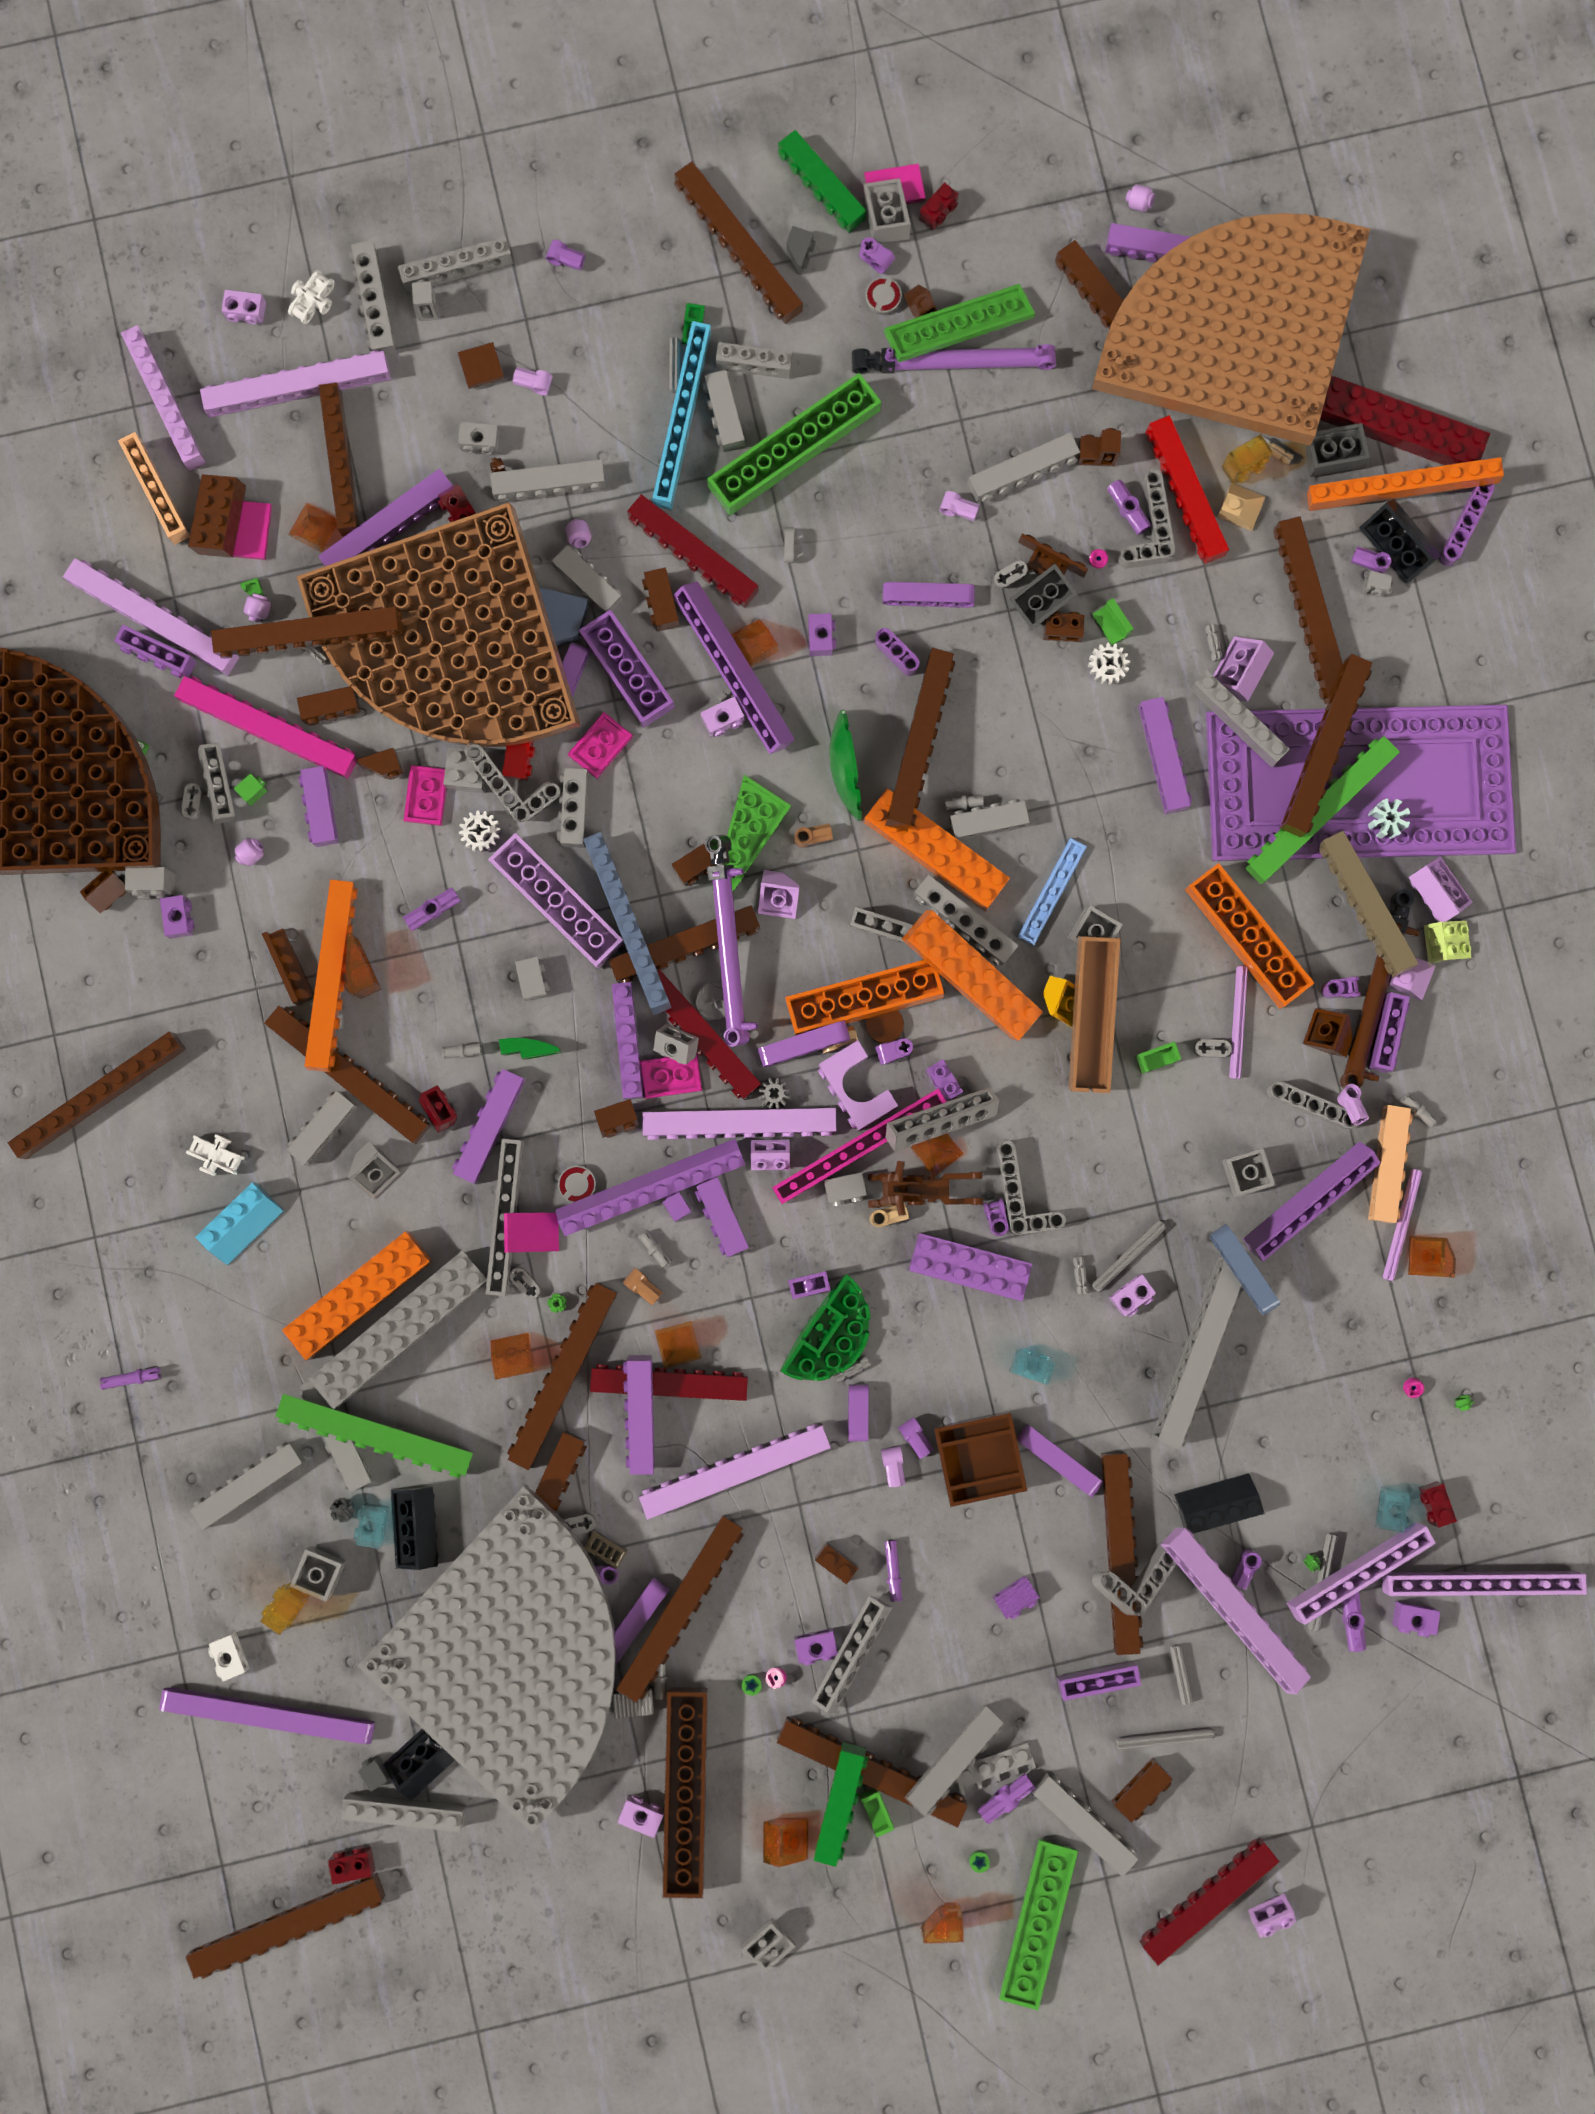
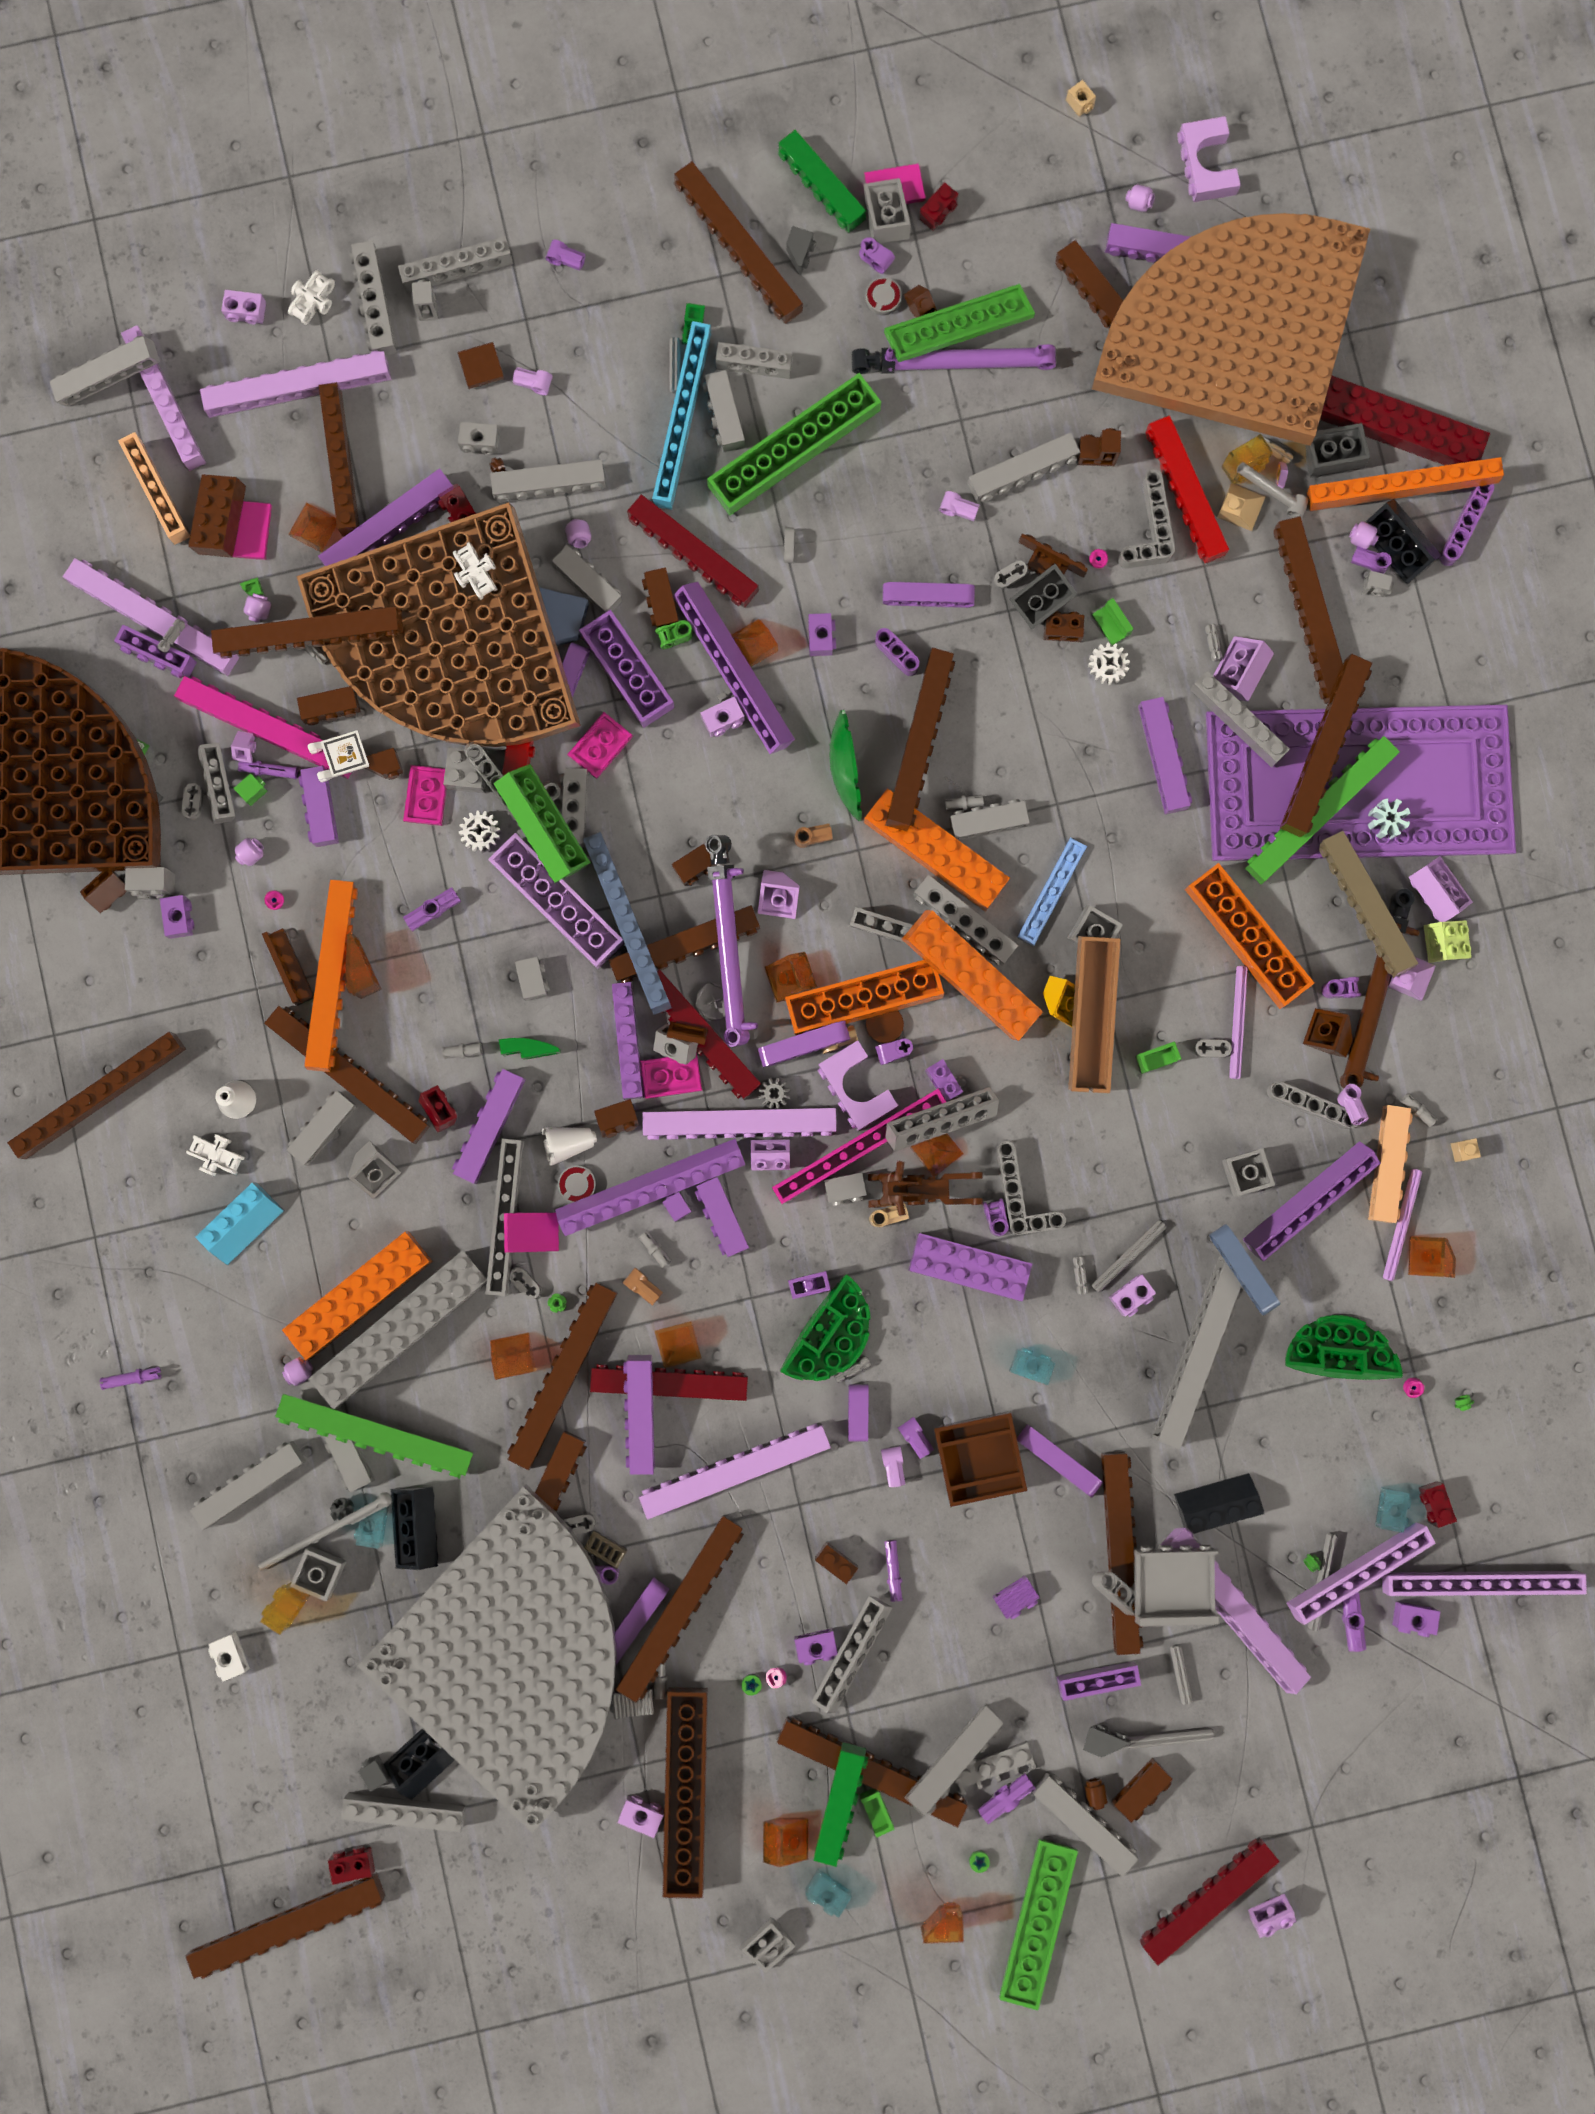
(104, 371): none -> light grey brick
(171, 635): none -> light grey axle
(236, 1099): none -> white cone
(243, 747): none -> lavender brick
(267, 1715): medium lavender beam -> none
(268, 769): none -> medium lavender pin
(274, 899): none -> dark pink tile
(297, 1371): none -> lavender head
(342, 754): none -> white flag
(384, 1501): none -> light grey bar
(475, 570): none -> white axle
(541, 823): none -> bright green brick
(566, 1142): none -> white cone
(673, 635): none -> bright green piece
(687, 1033): none -> reddish brown tile
(753, 824): bright green wing -> none
(790, 976): none -> clear orange slope
(822, 1882): none -> clear light blue brick
(1077, 92): none -> tan brick
(1096, 1793): none -> reddish brown brick
(1103, 1742): none -> dark grey slope
(1123, 497): medium lavender piece -> none
(1175, 1586): none -> light grey panel
(1206, 183): none -> lavender arch
(1245, 1571): medium lavender piece -> none
(1282, 474): none -> lavender tile
(1296, 503): none -> light grey piece
(1342, 1349): none -> green brick
(1363, 535): none -> lavender head
(1389, 1032): medium lavender brick -> none
(1465, 1150): none -> tan brick

